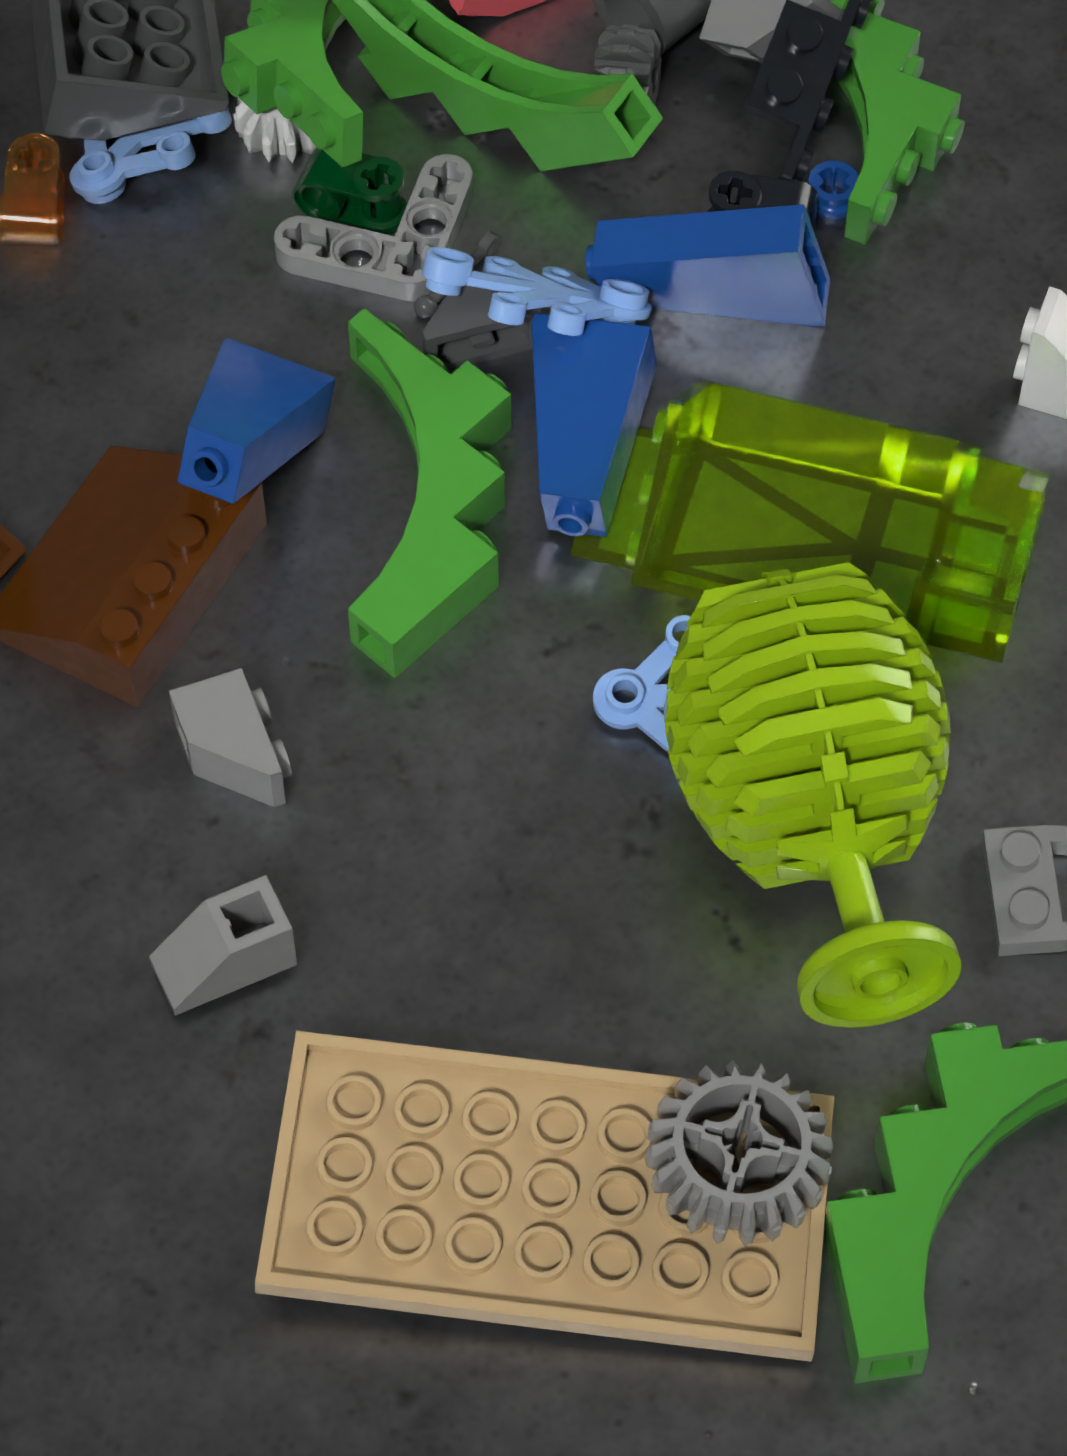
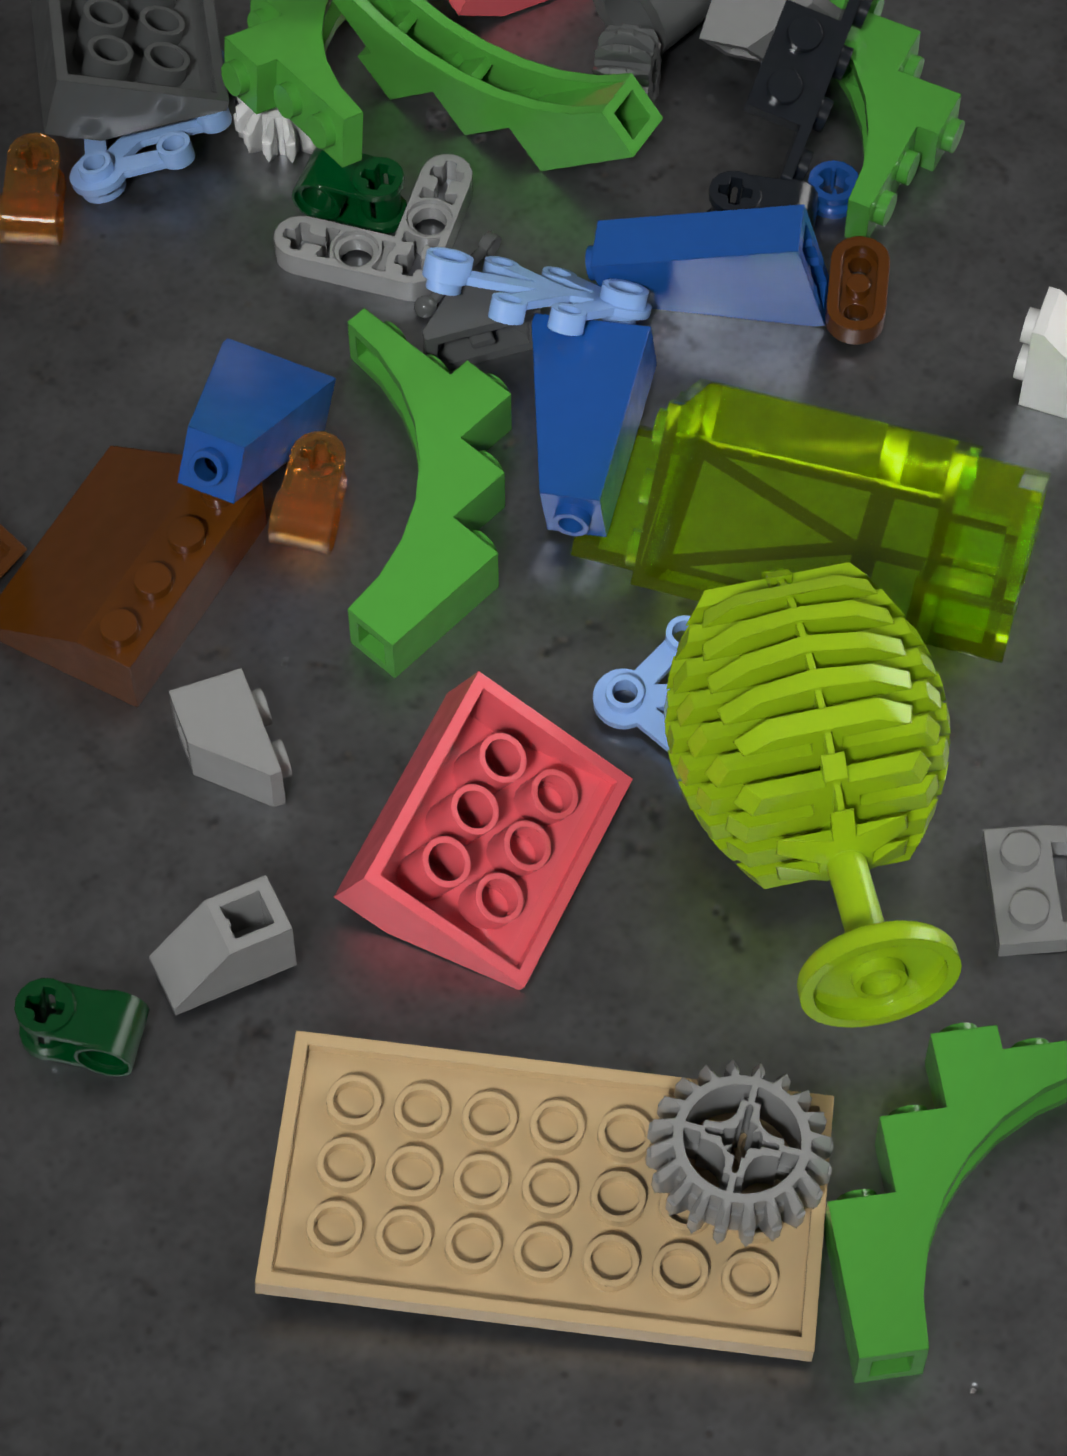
(84, 1025): none -> dark green piece
(311, 495): none -> clear orange piece
(485, 834): none -> coral slope
(857, 294): none -> reddish brown plate

